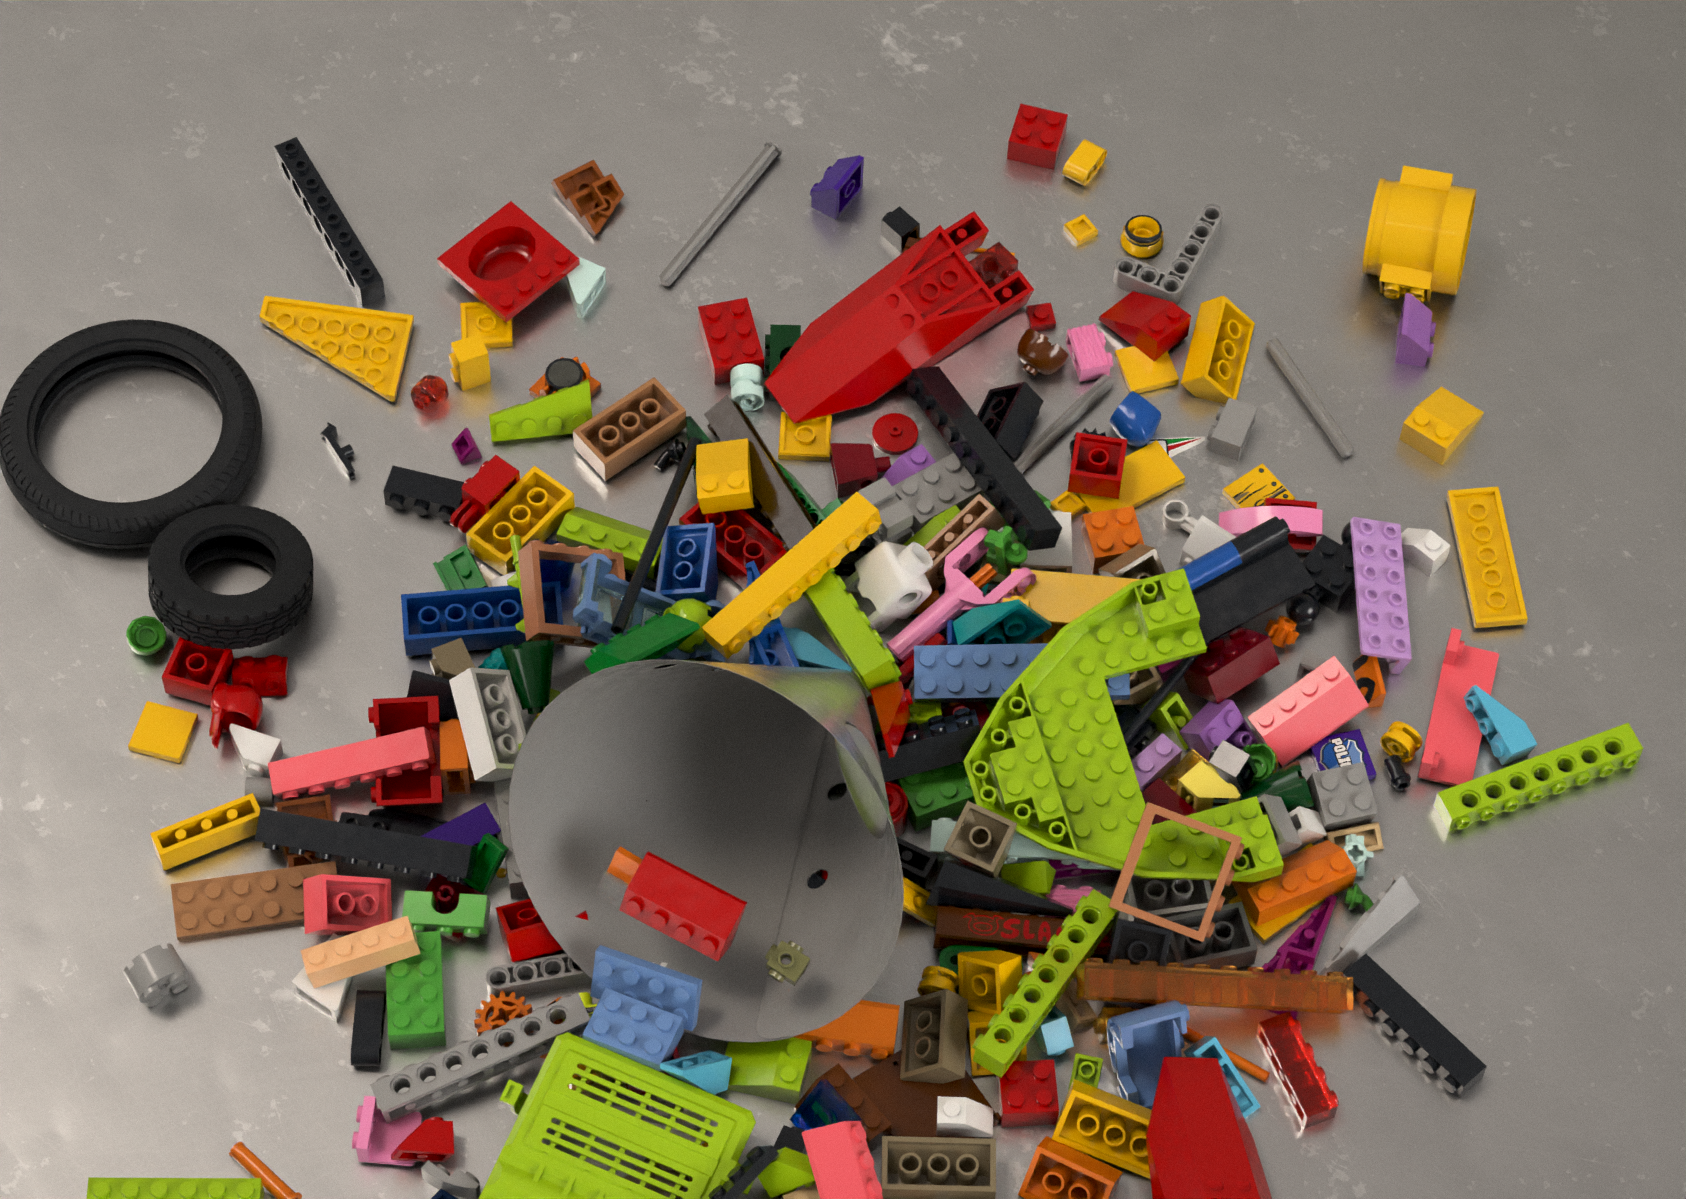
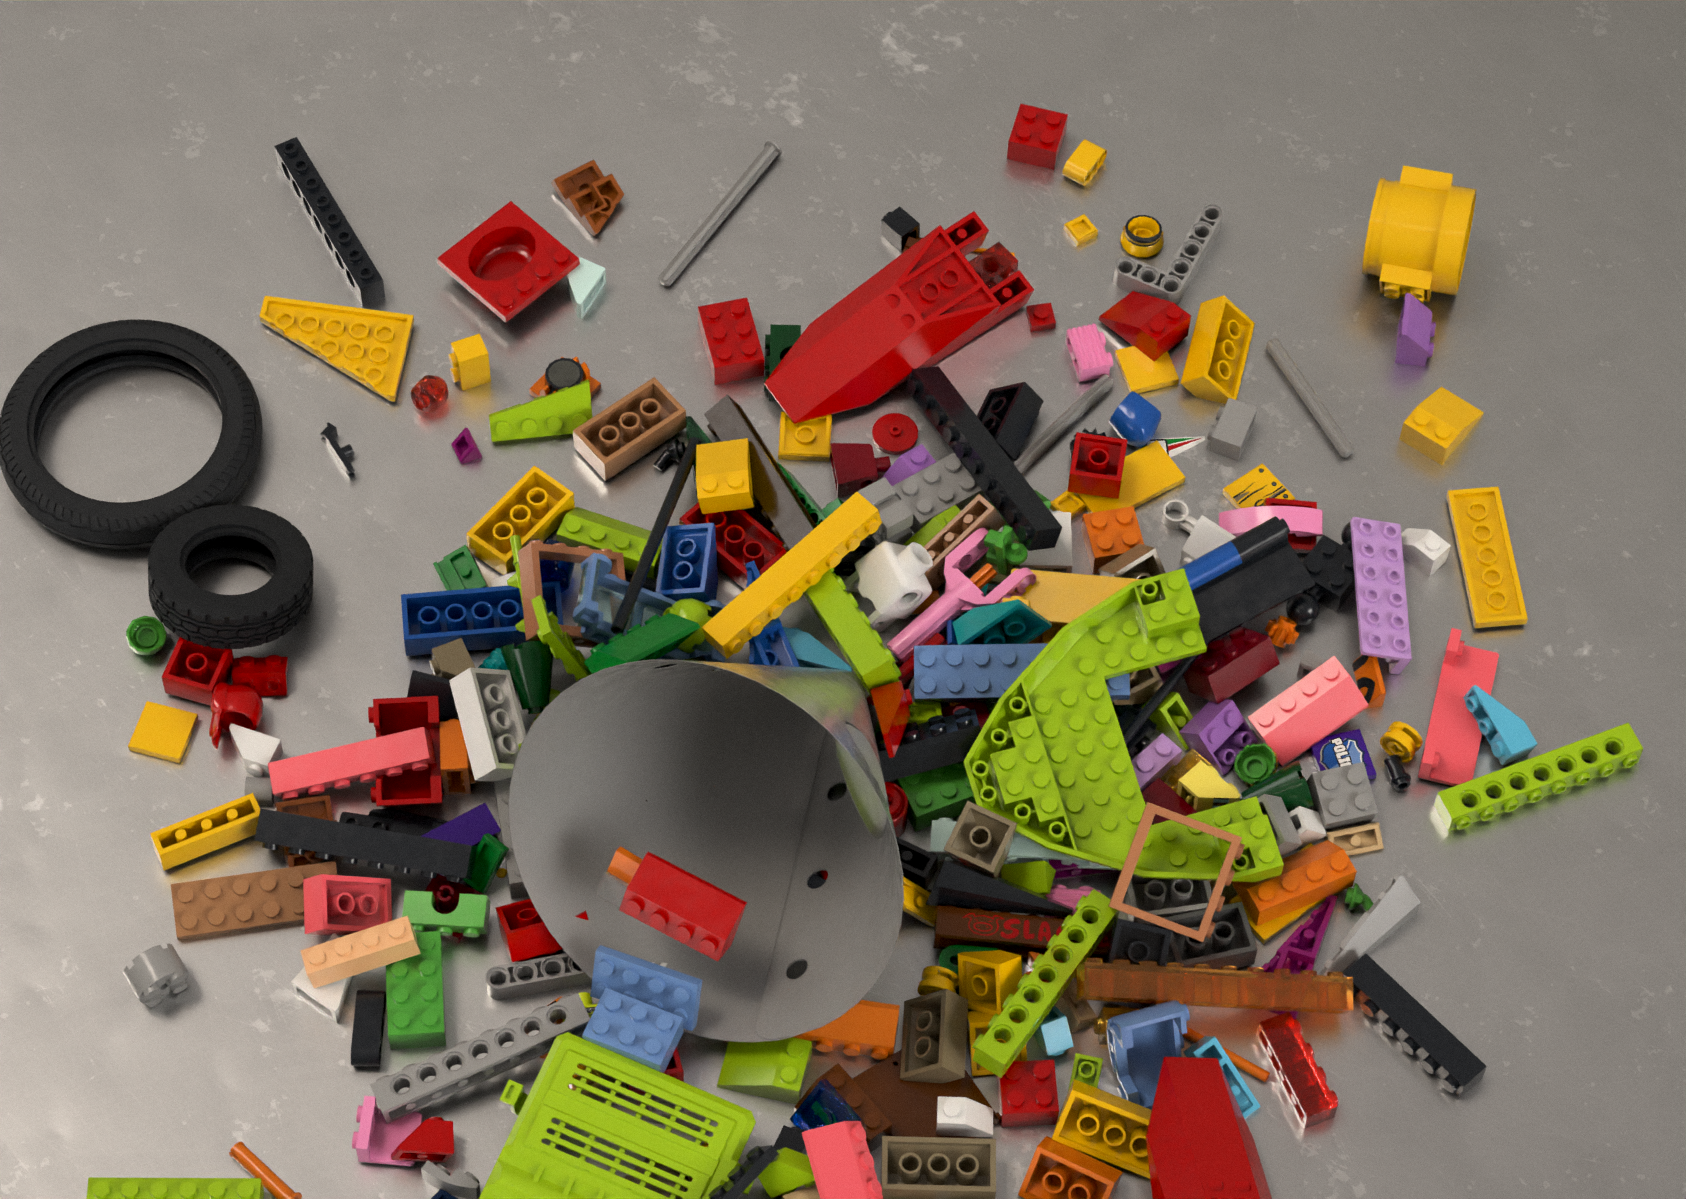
(422, 493): black brick -> none
(478, 319): yellow tile -> none
(483, 492): red brick -> none
(503, 1009): orange gear -> none
(559, 641): none -> lime wing
(702, 1070): medium azure slope -> none
(747, 386): light aqua wheel -> none
(791, 971): olive brick -> none
(838, 186): dark purple slope -> none
(1039, 354): reddish brown cylinder -> none
(1233, 765): brick -> none
(1357, 852): light aqua piece -> none

